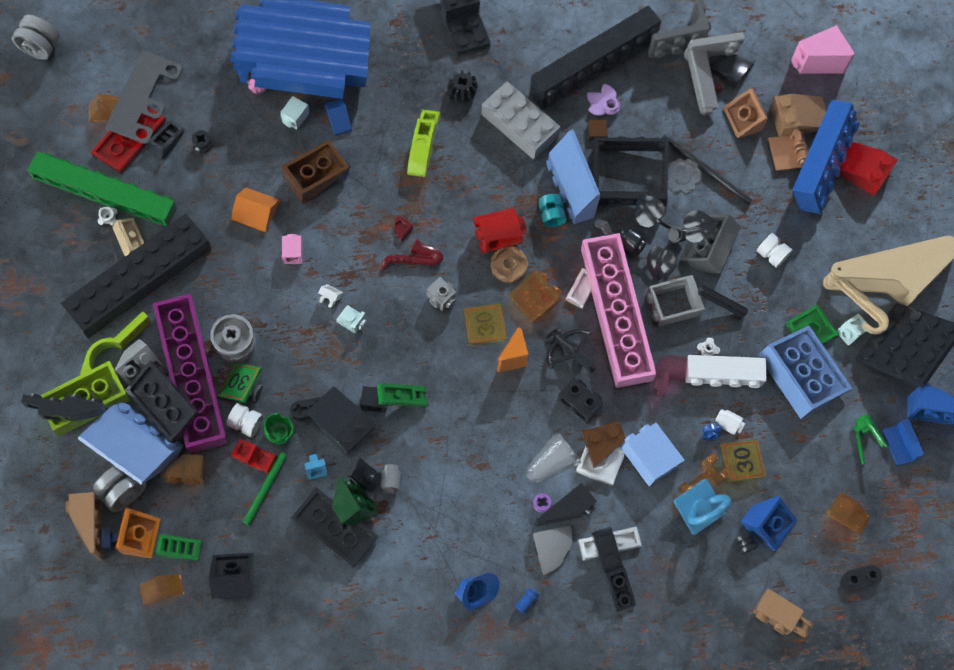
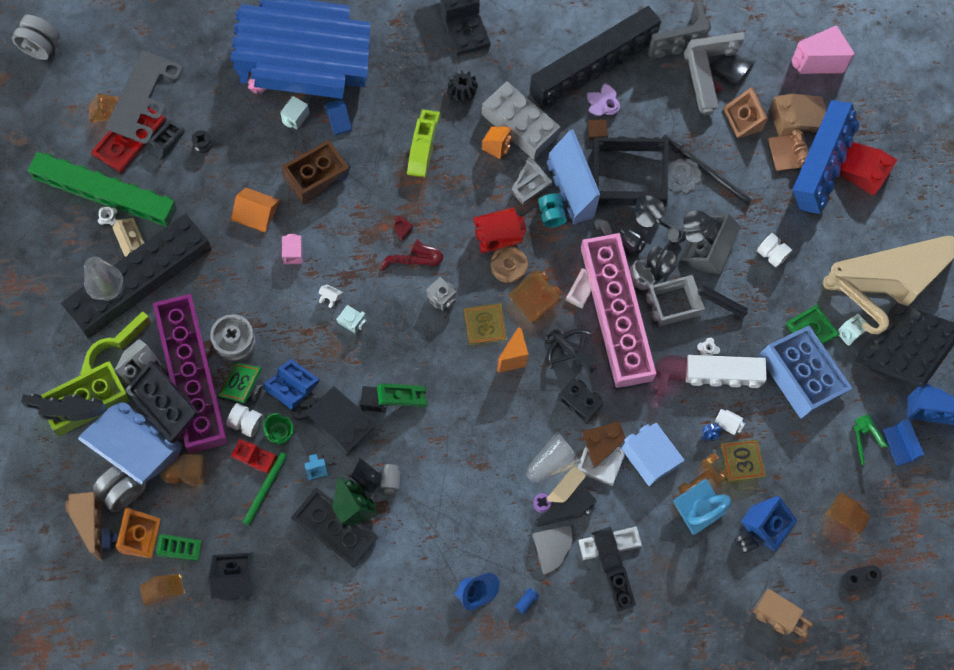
(102, 279): none -> clear cone
(291, 384): none -> blue slope
(497, 141): none -> orange slope
(530, 182): none -> light grey wing
(566, 486): none -> tan slope
(641, 276): none -> light grey hair

